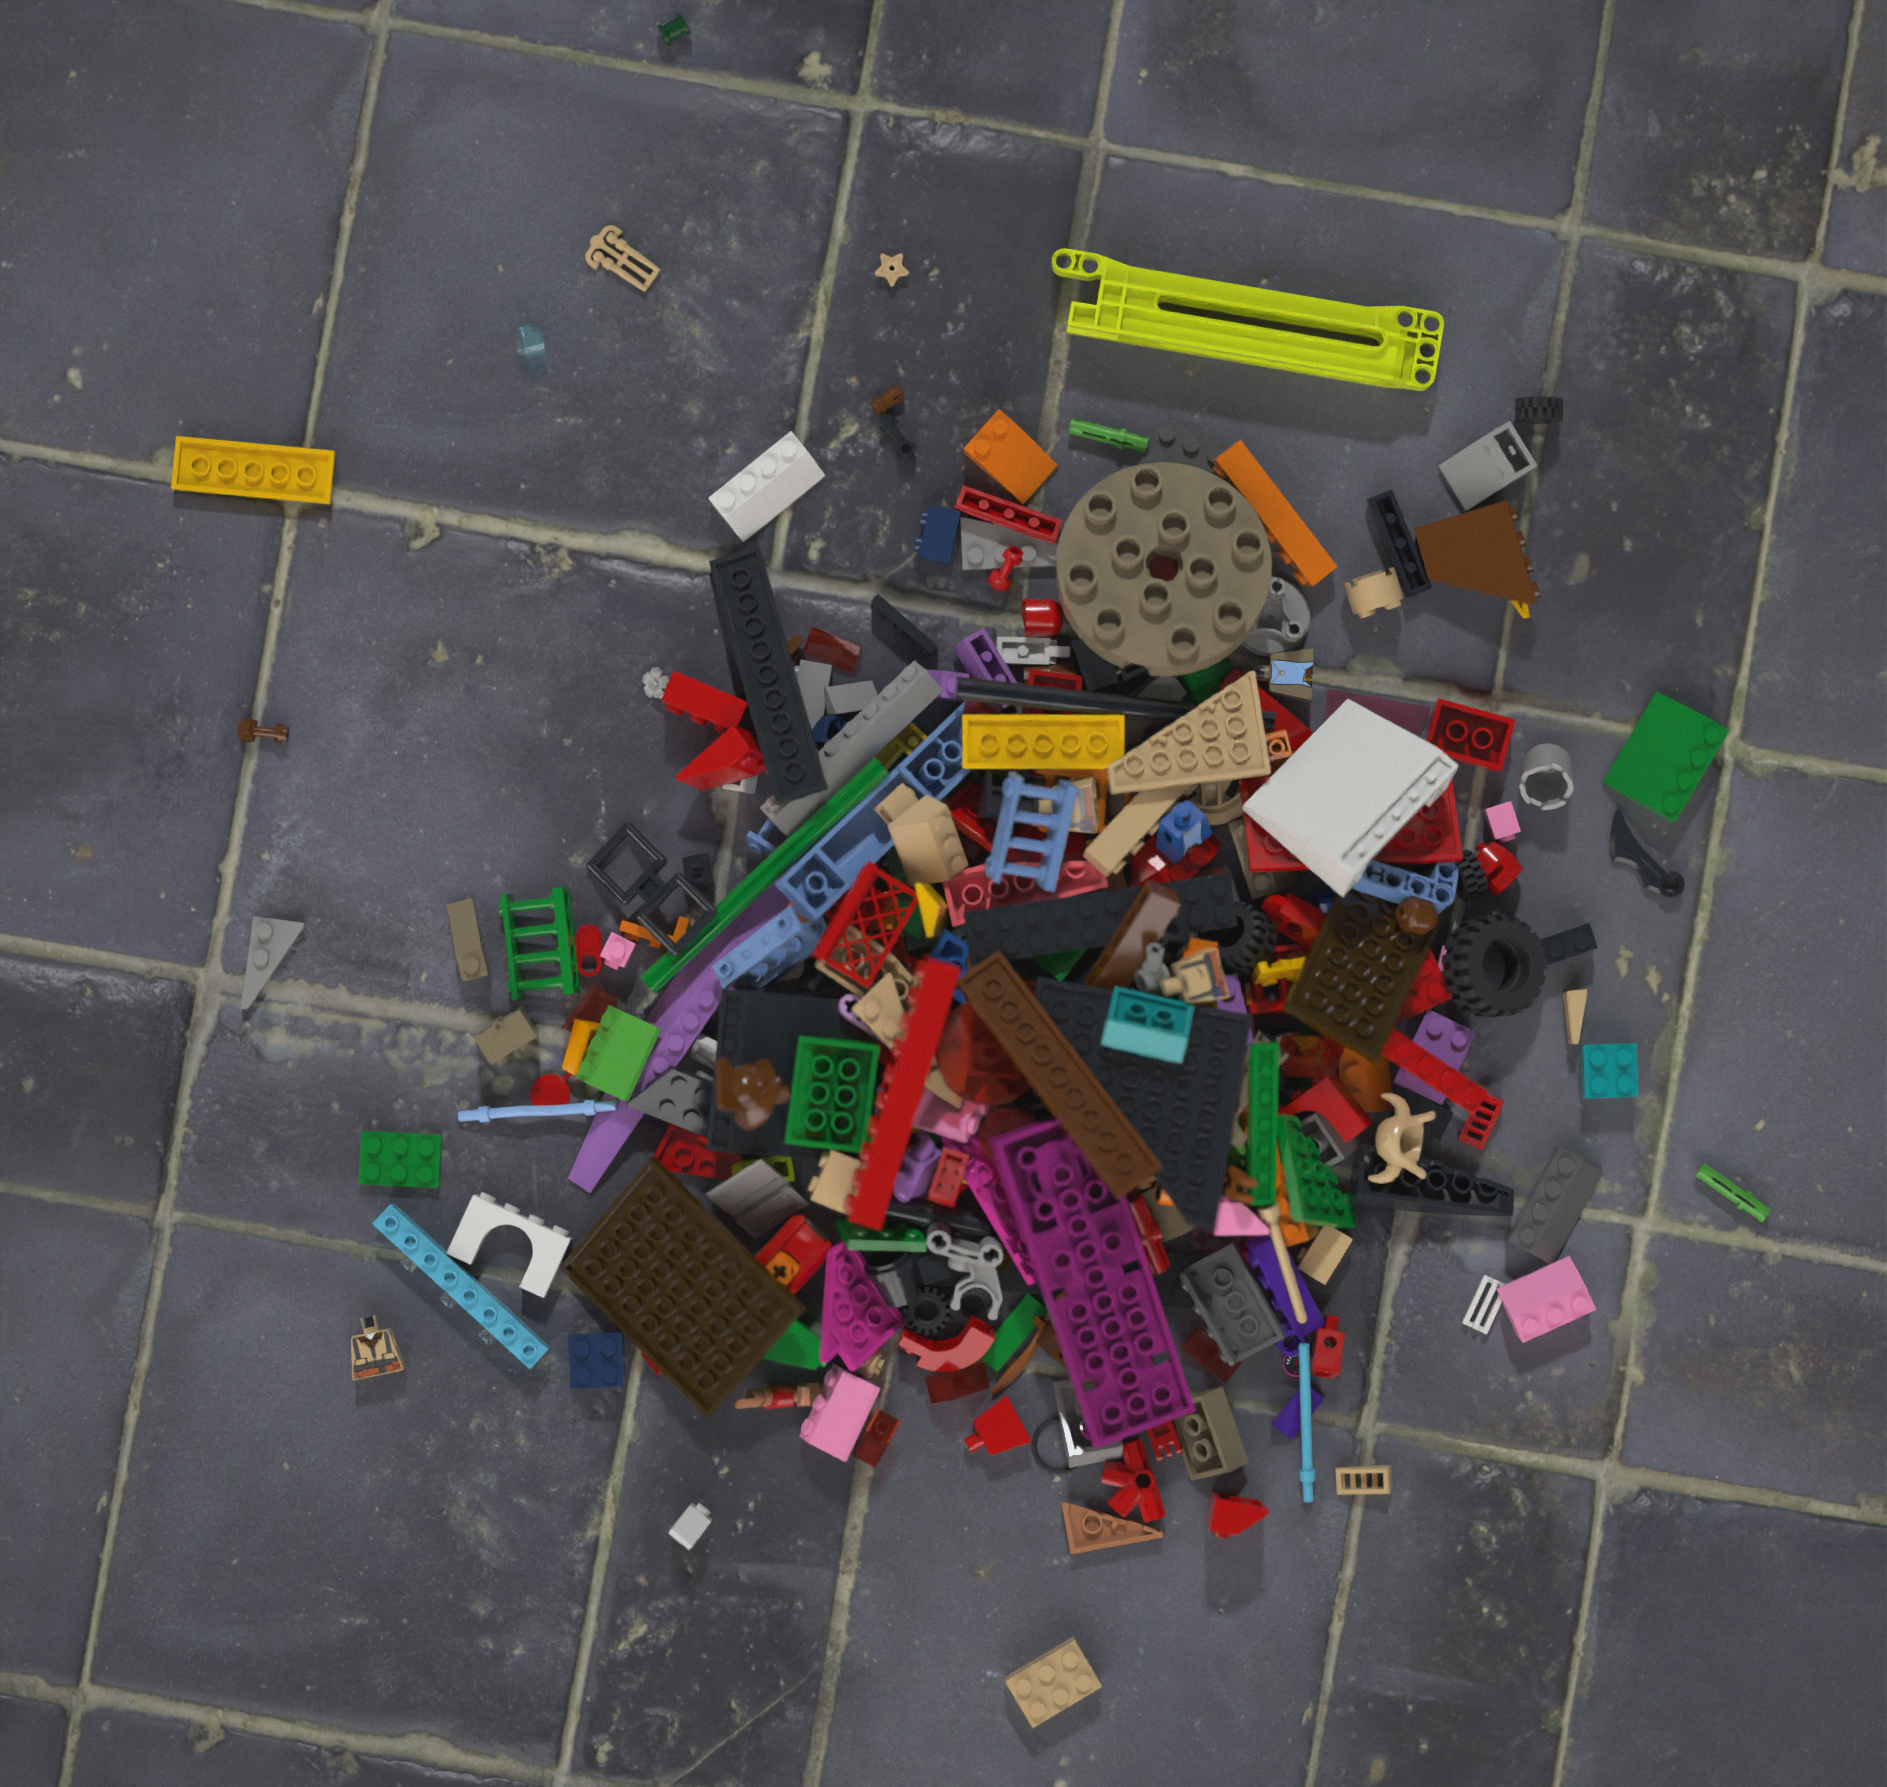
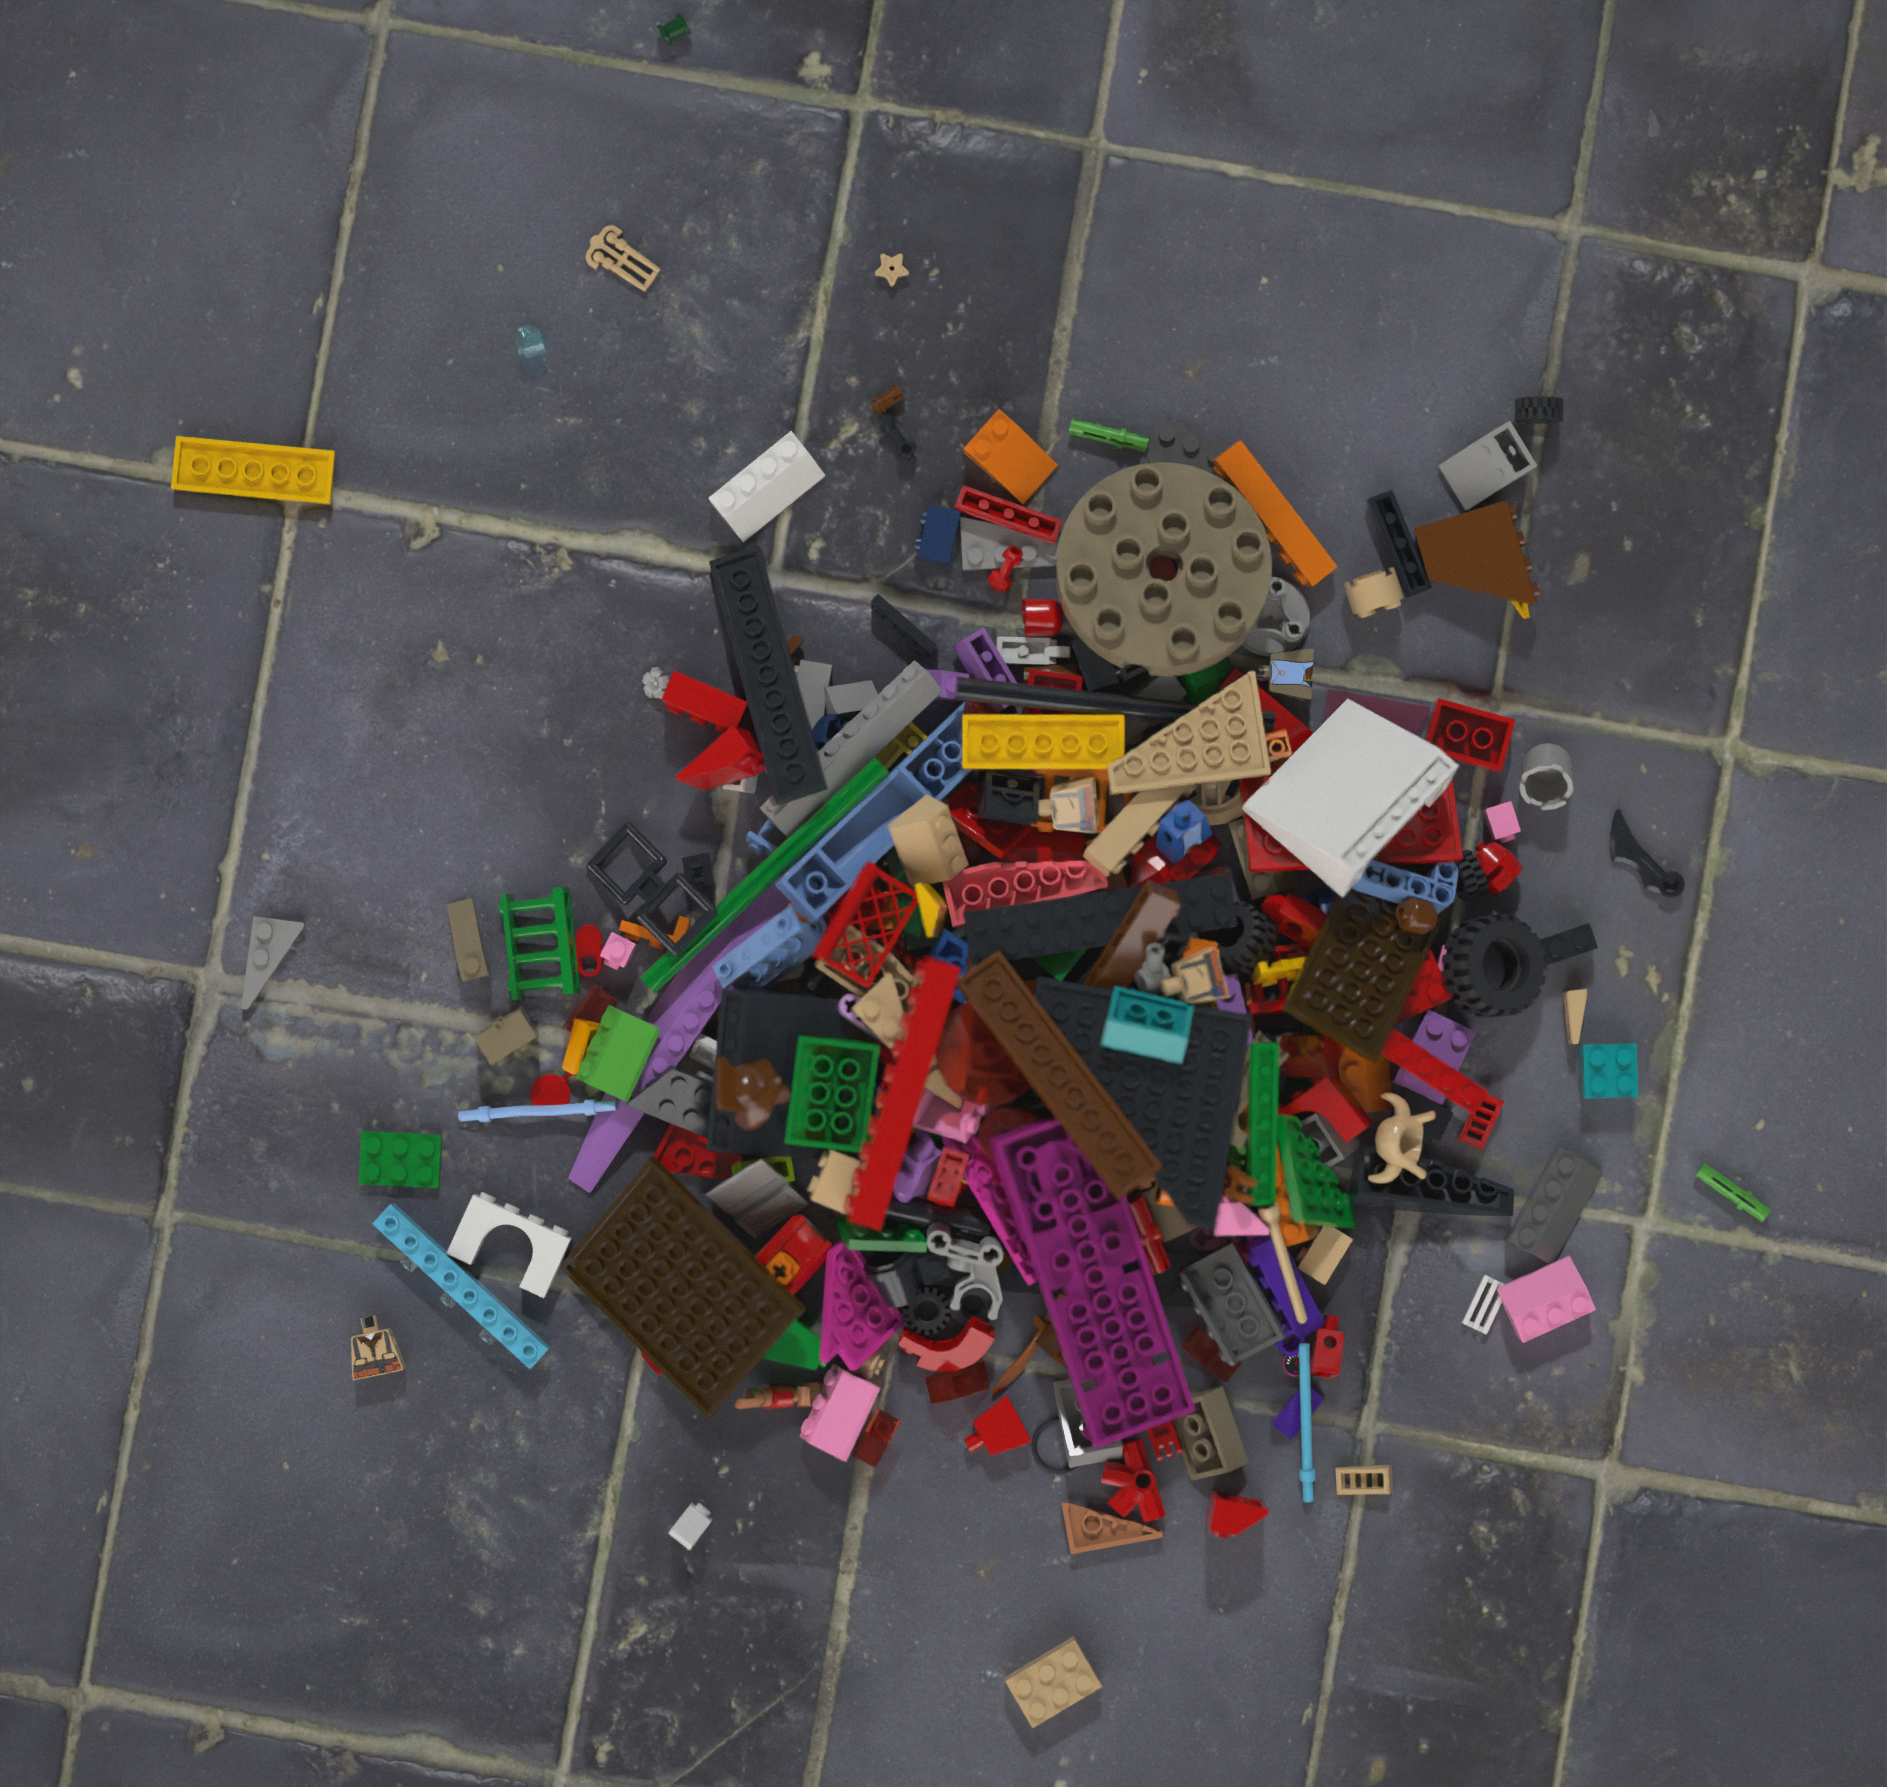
(248, 730): reddish brown bar -> none
(597, 1360): dark blue brick -> none
(832, 649): clear red slope -> none
(896, 803): tan brick -> none
(1013, 1331): green tile -> none
(1050, 848): medium blue fence -> none
(1130, 315): neon yellow gear -> none
(1665, 757): green slope -> none

